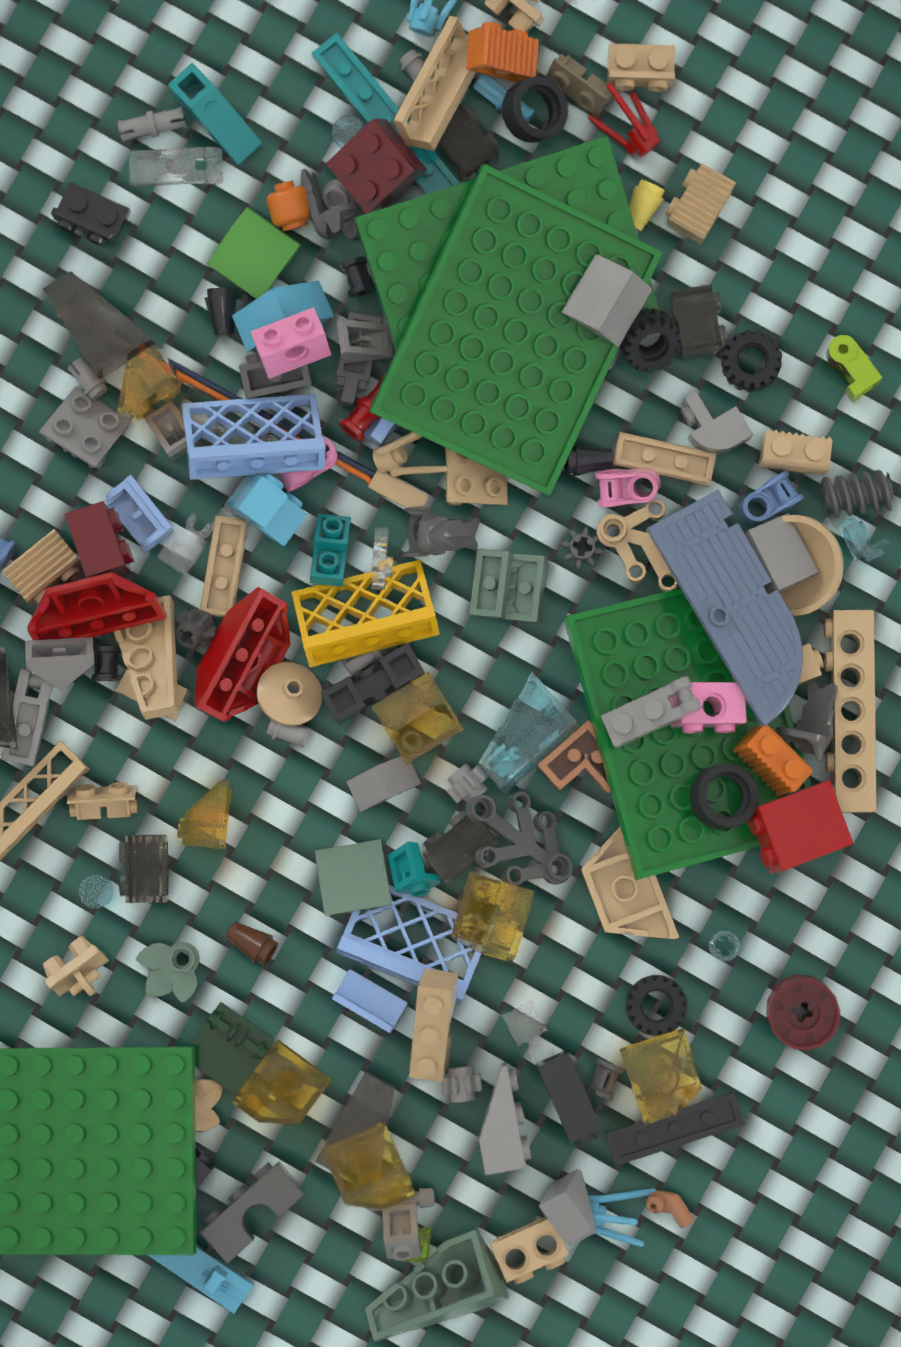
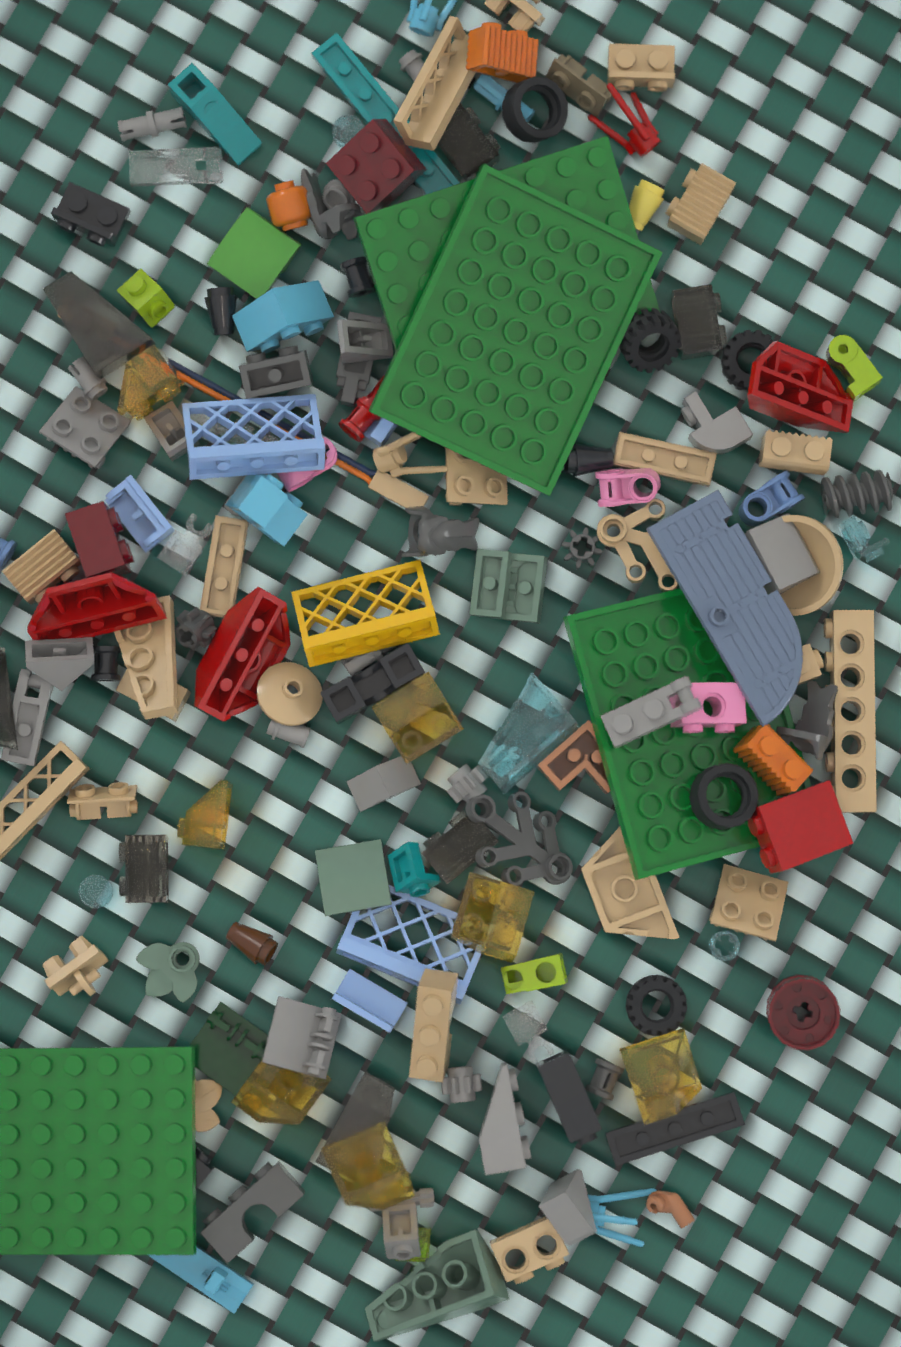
(146, 298): none -> lime bracket
(291, 343): bright pink brick -> none
(301, 1037): none -> light grey hinge
(330, 550): teal slope -> none
(381, 564): clear plate -> none
(534, 974): none -> lime leg
(607, 299): light grey slope -> none
(749, 903): none -> tan hinge
(798, 390): none -> red wedge

